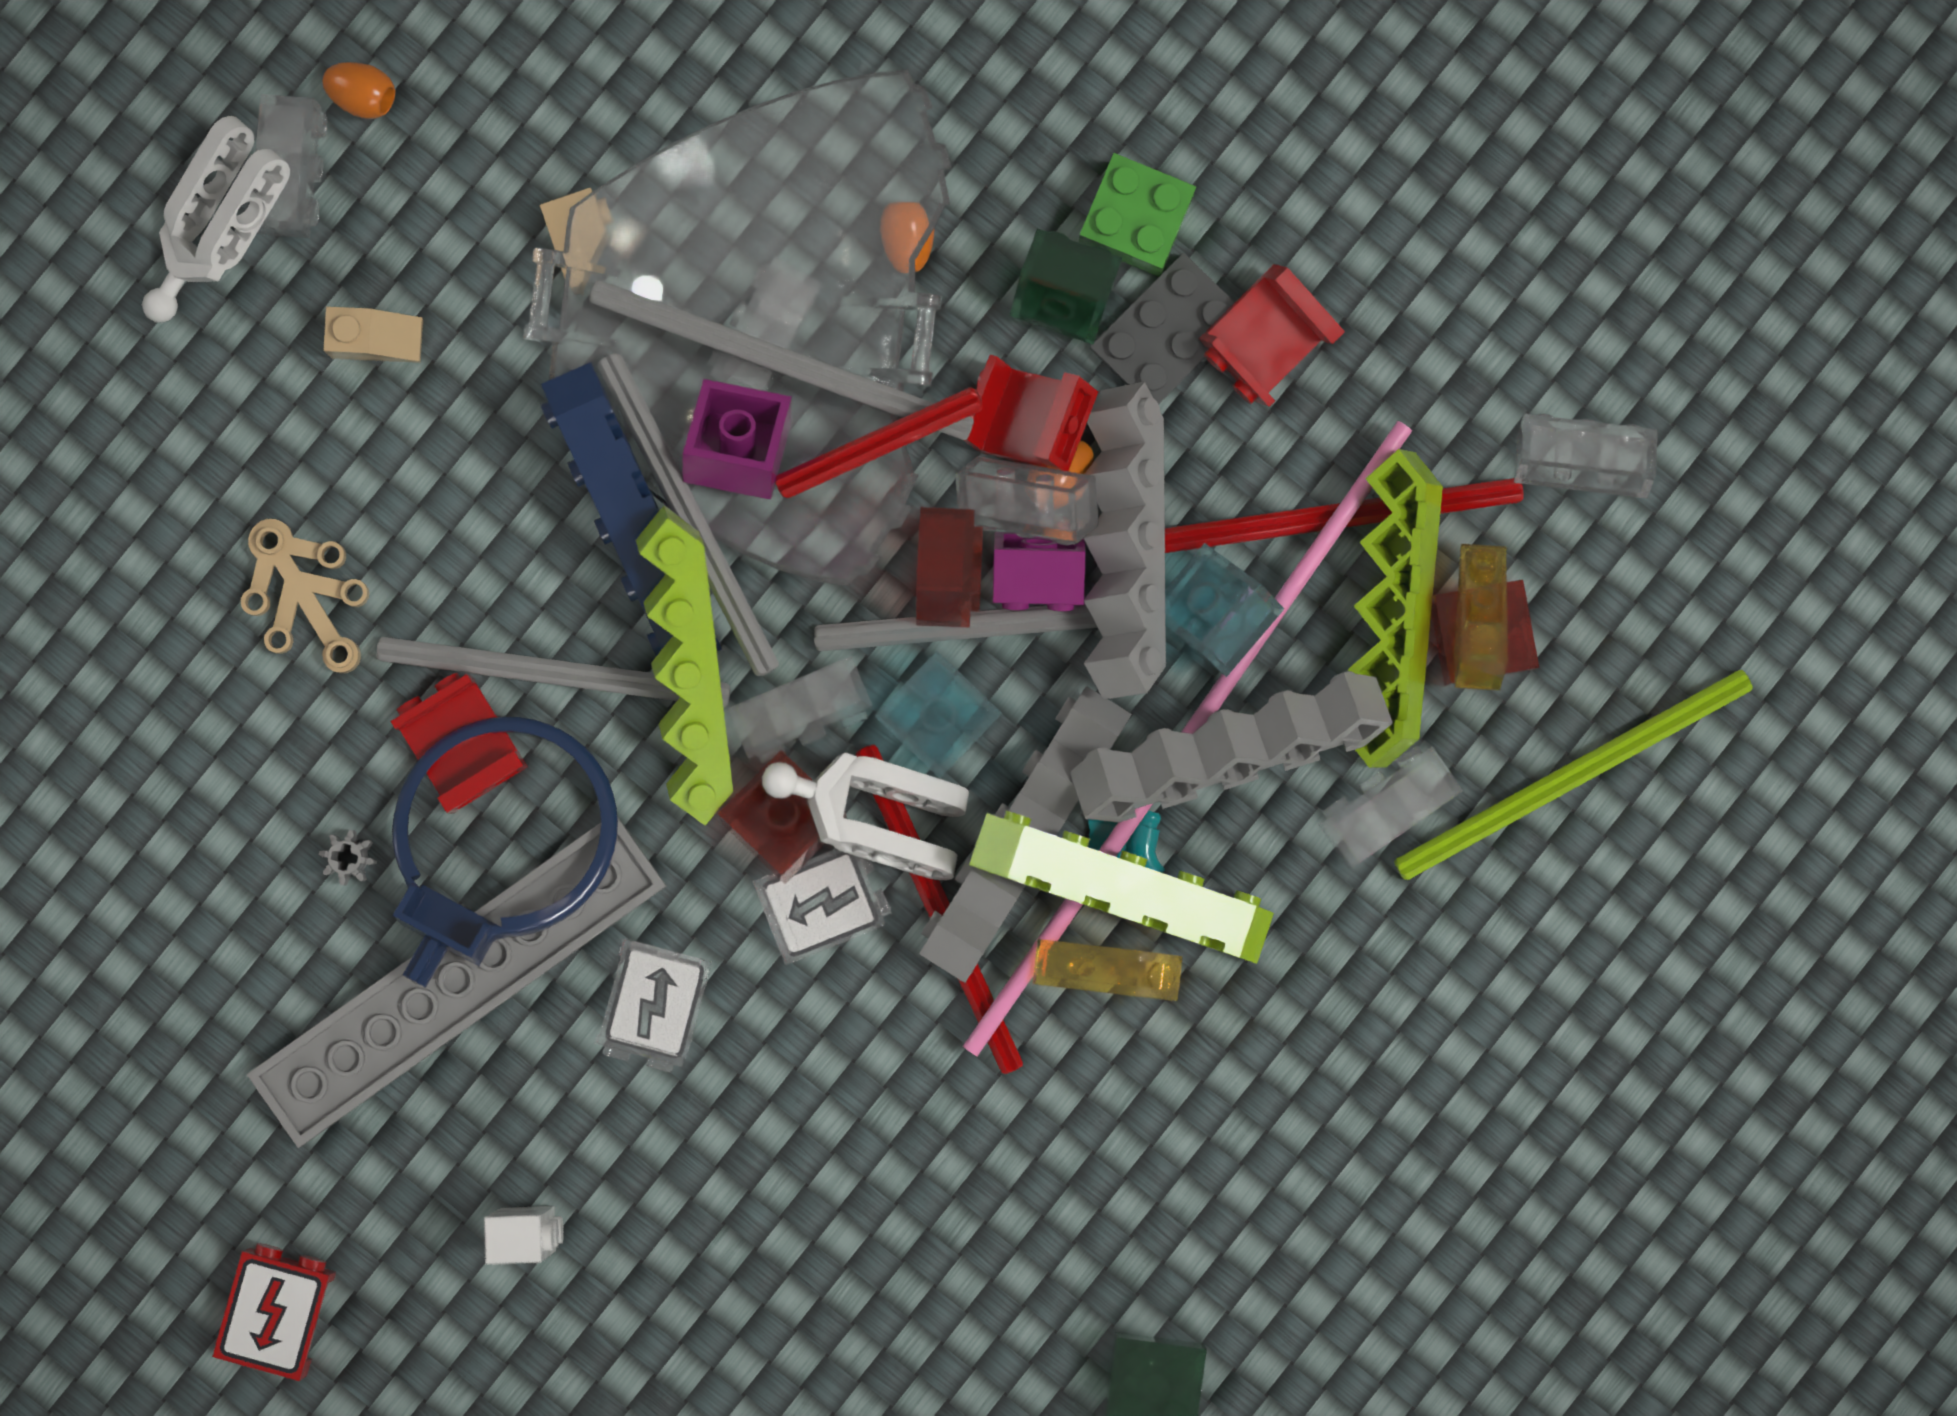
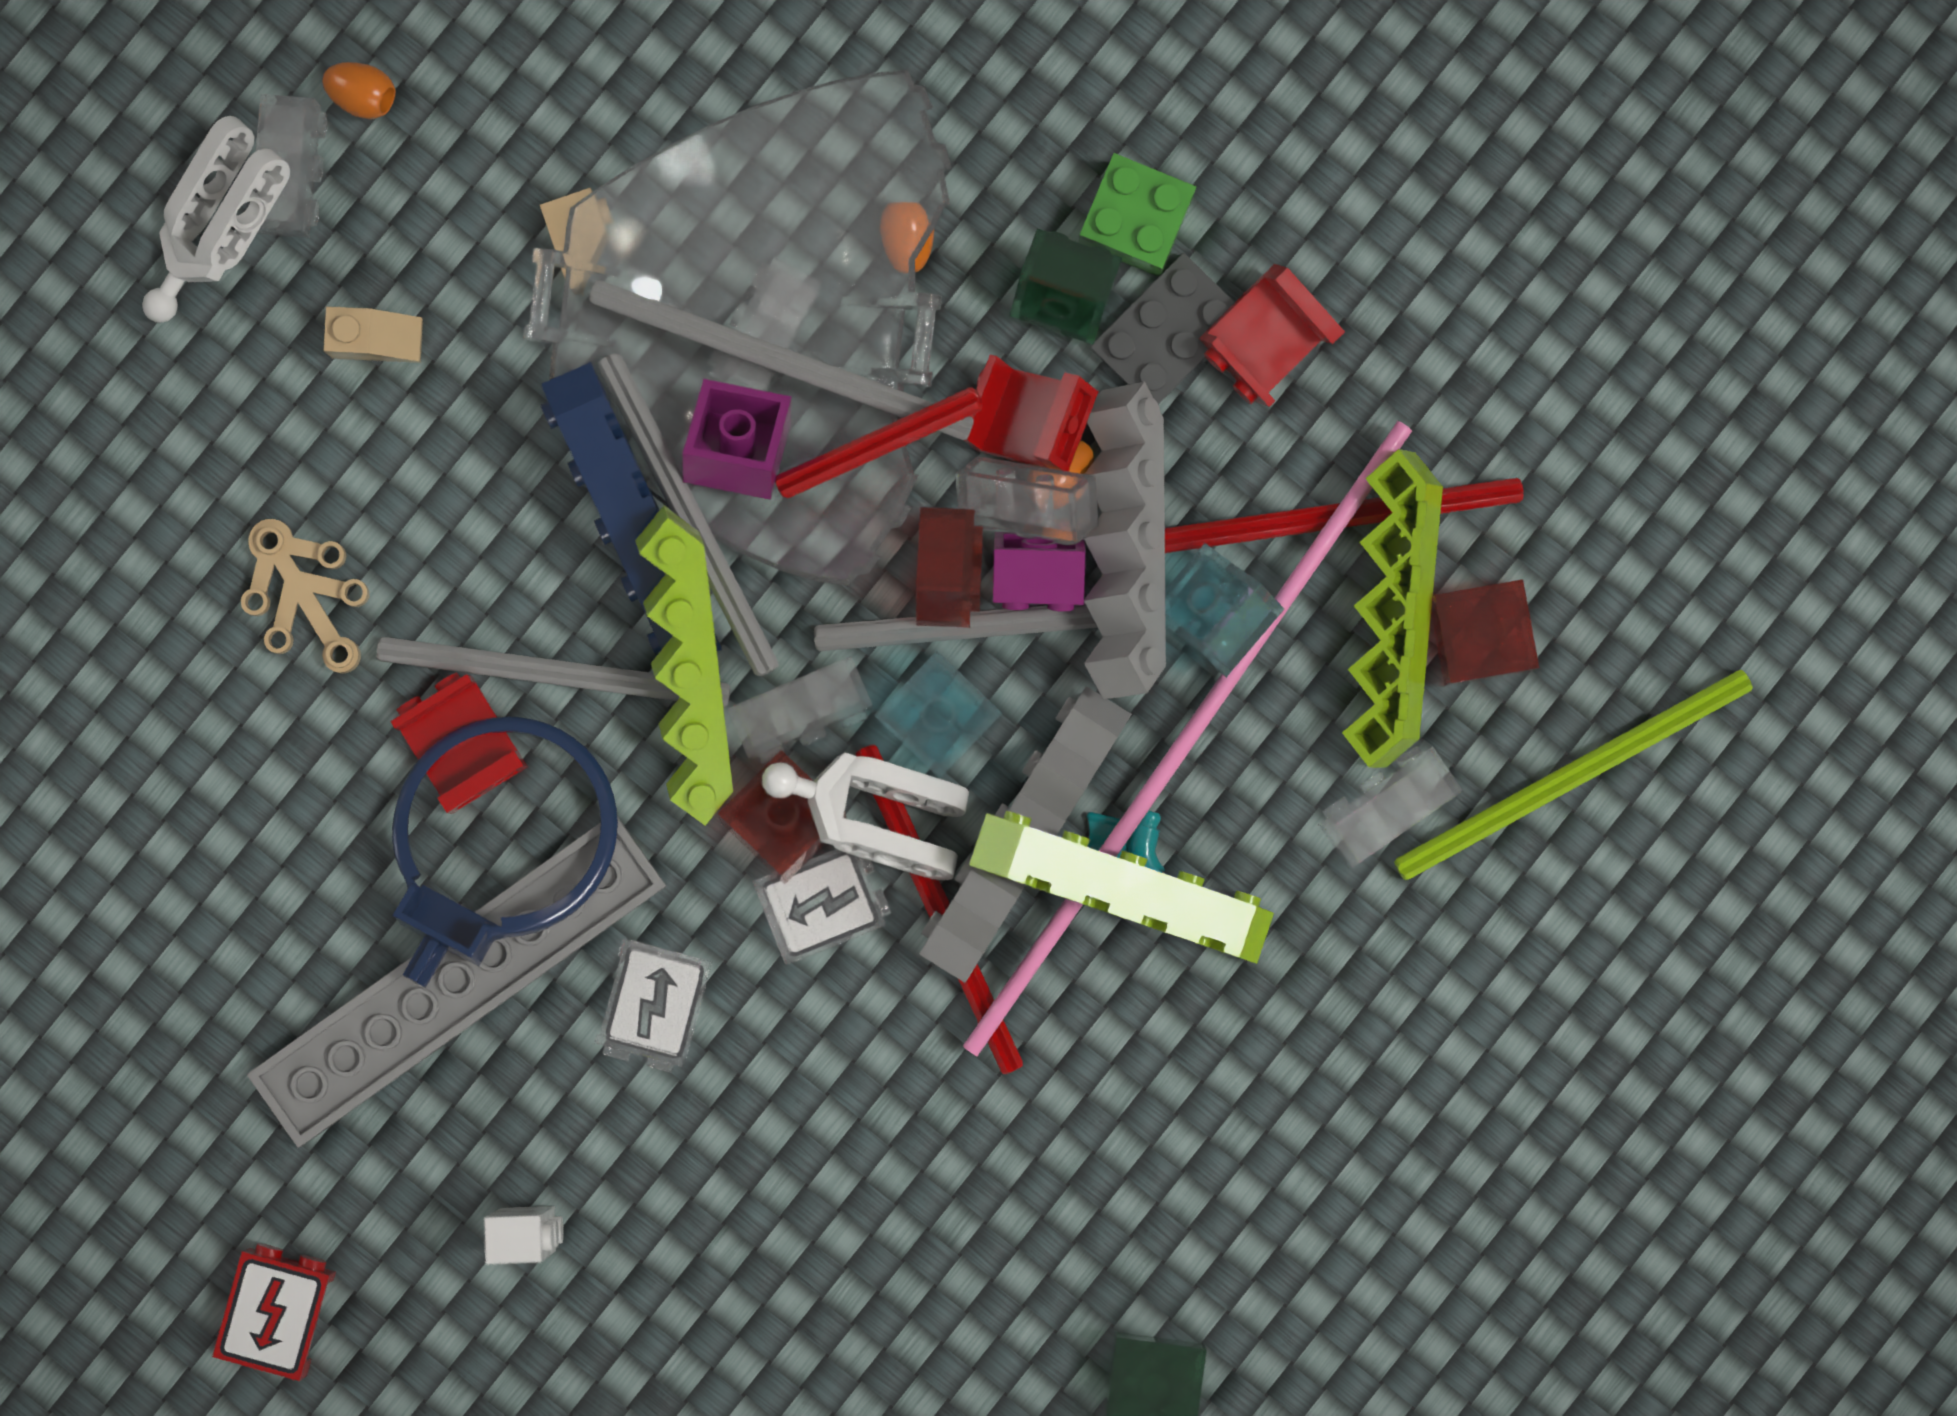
(337, 866): light grey gear -> none
(1107, 970): clear yellow slope -> none
(1231, 748): light grey brick -> none
(1481, 618): clear yellow slope -> none
(1585, 455): clear brick -> none

